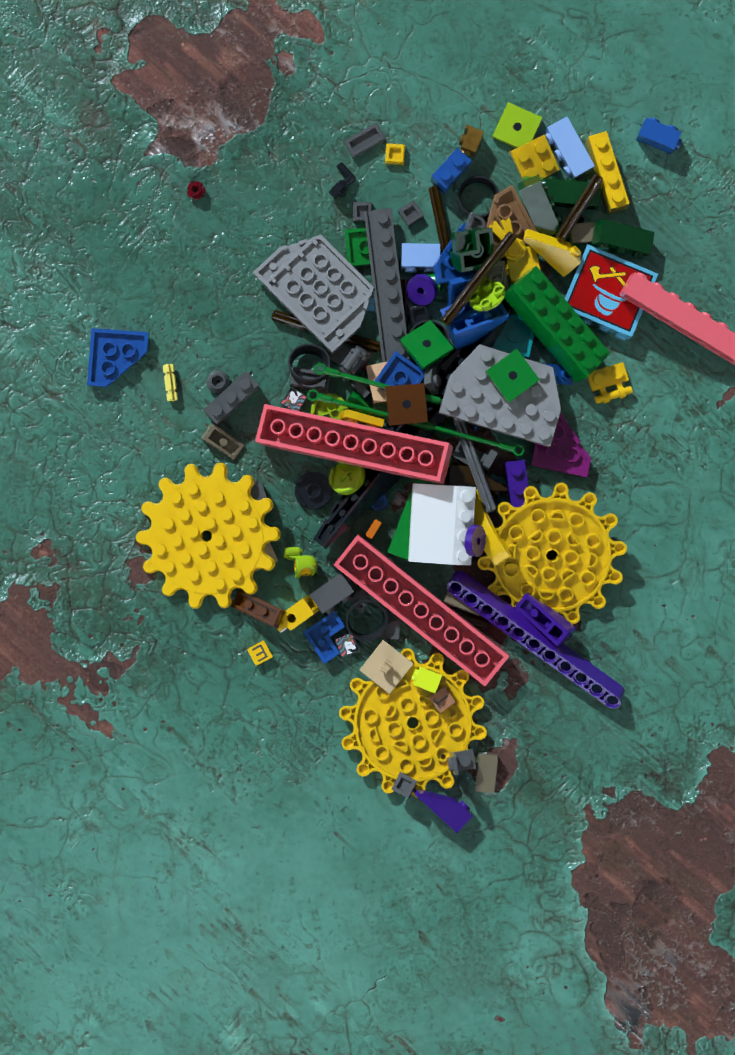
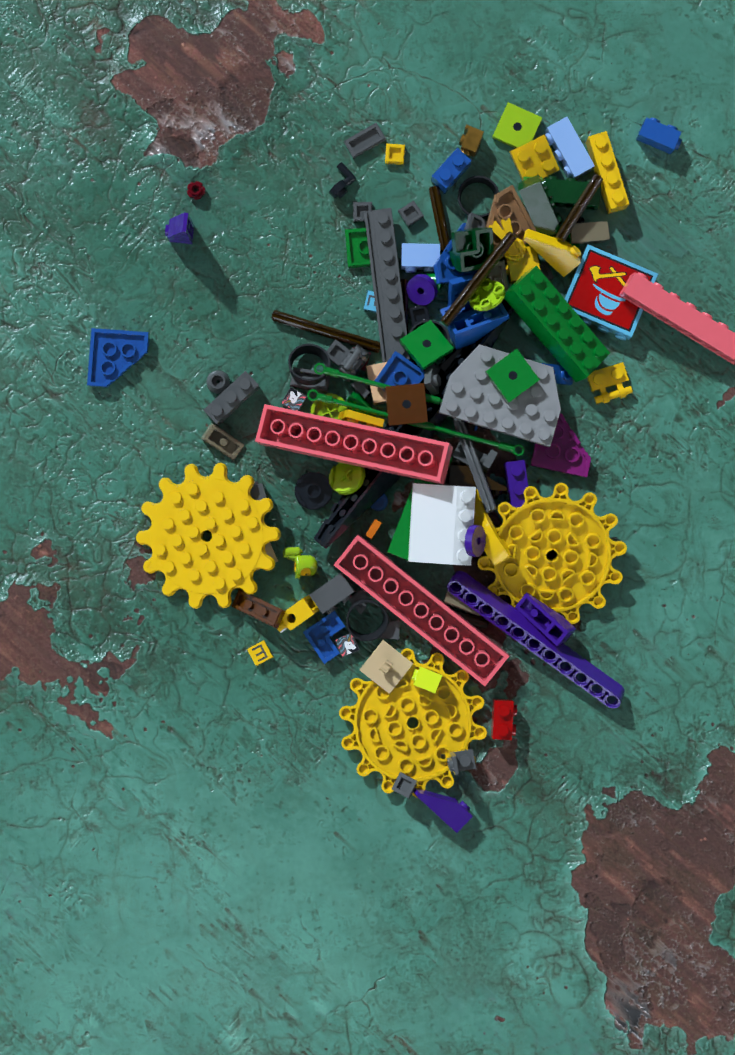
(170, 382): light yellow axle -> none
(180, 229): none -> dark purple slope
(318, 289): light grey plate -> none
(442, 699): nougat tile -> none
(486, 772): dark tan slope -> none
(502, 719): none -> red brick
(515, 336): teal plate -> none
(622, 238): dark green brick -> none

